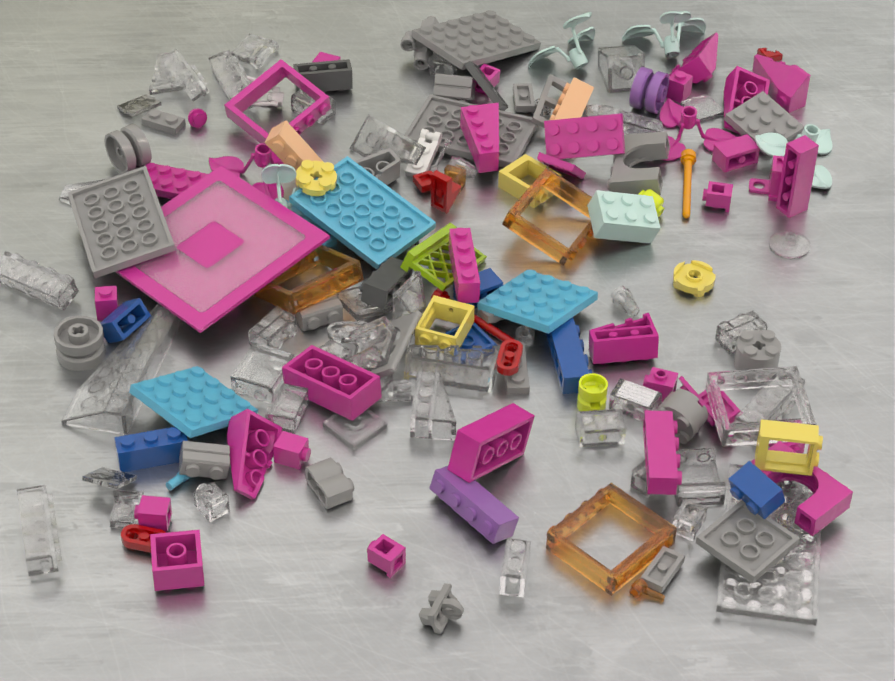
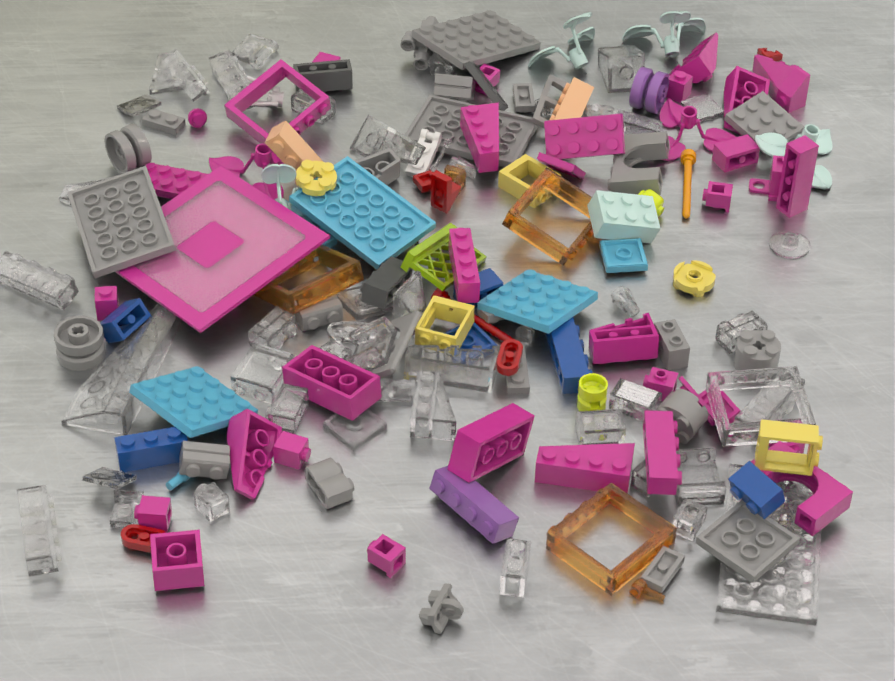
(585, 465): none -> dark pink wedge
(623, 255): none -> medium azure plate
(672, 345): none -> light grey brick

